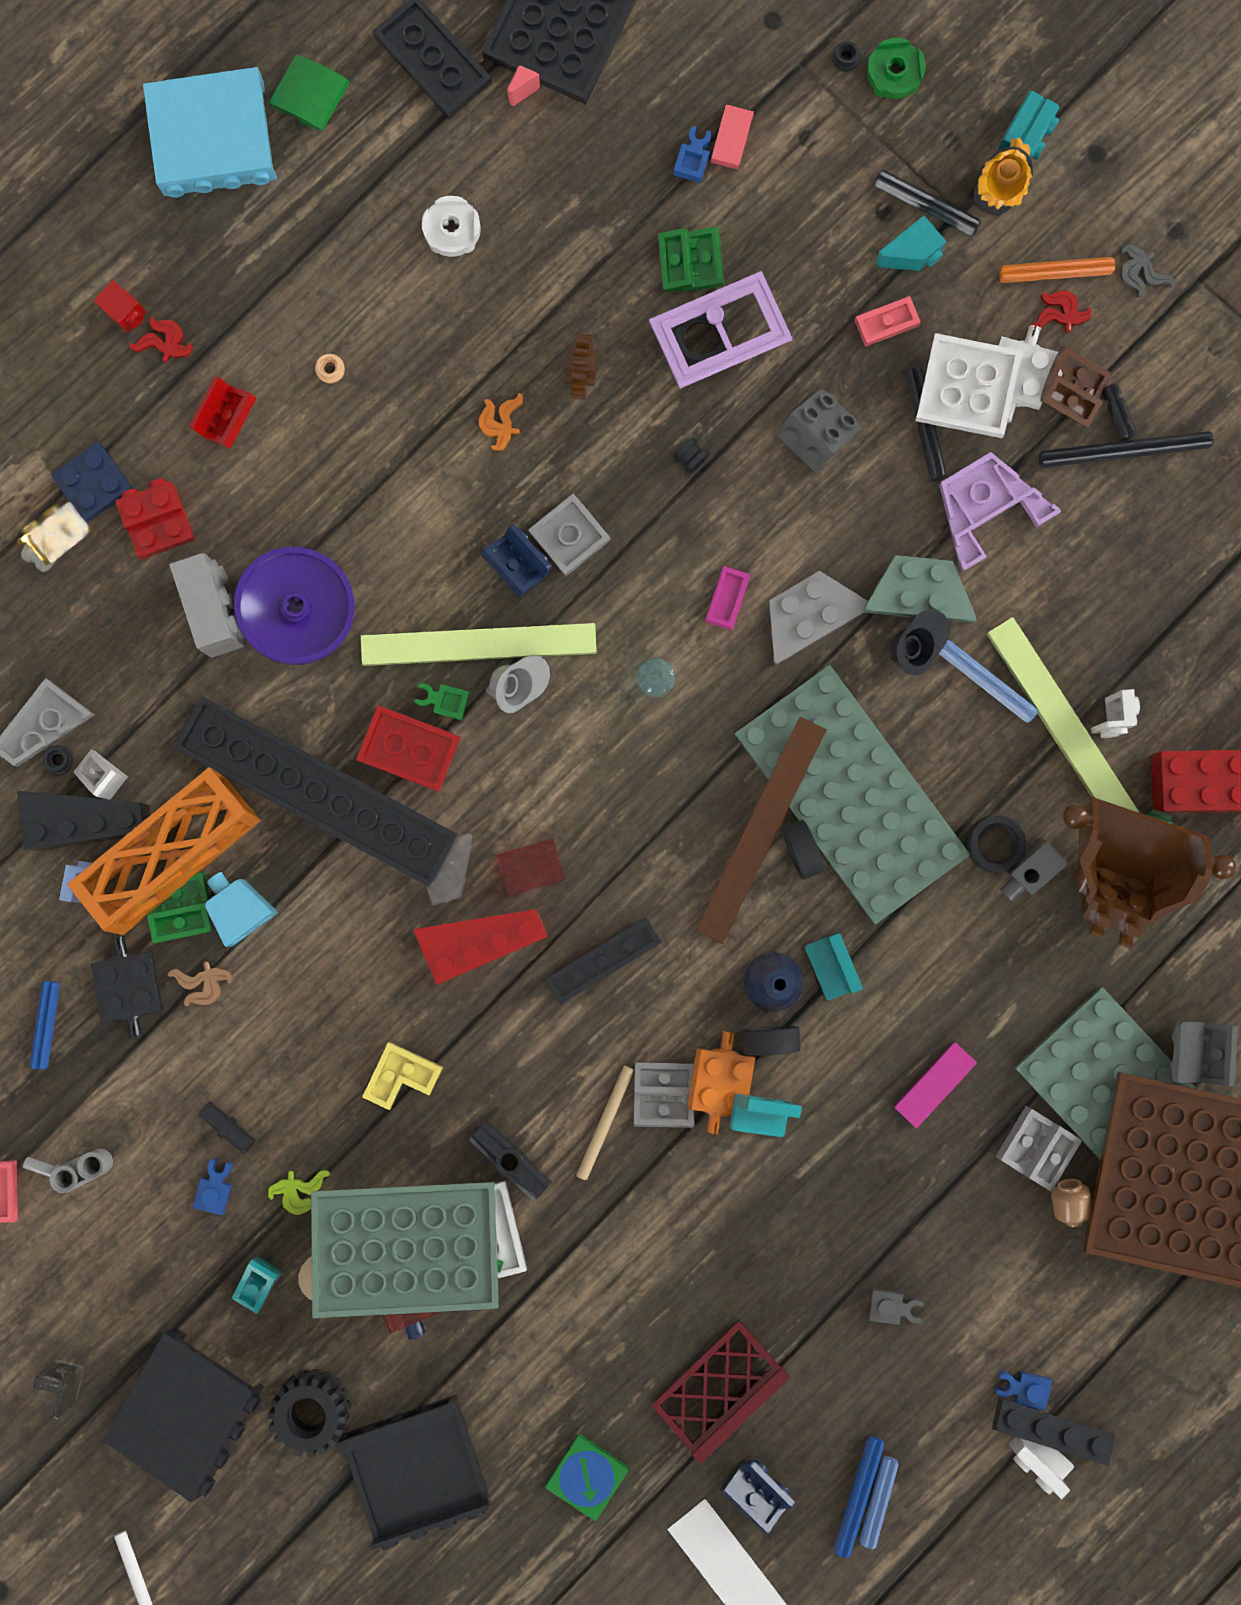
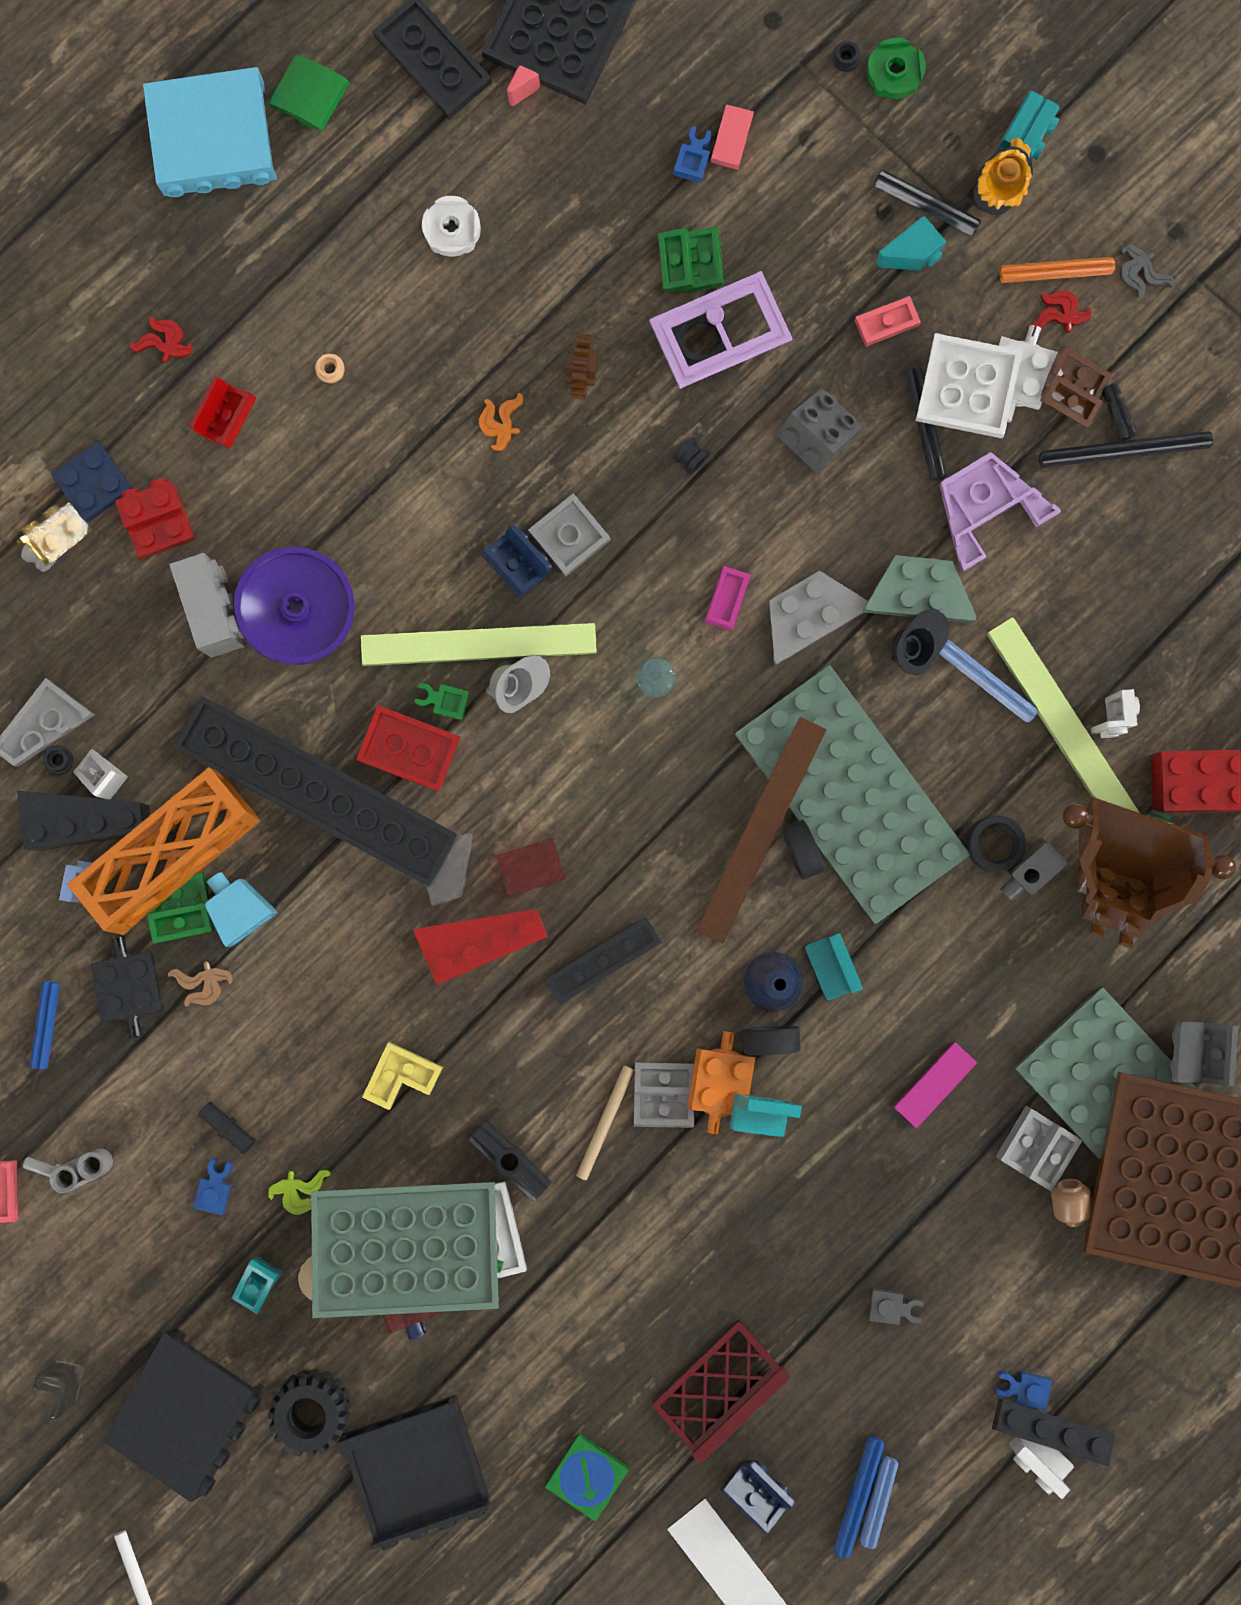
(120, 306): red brick -> none

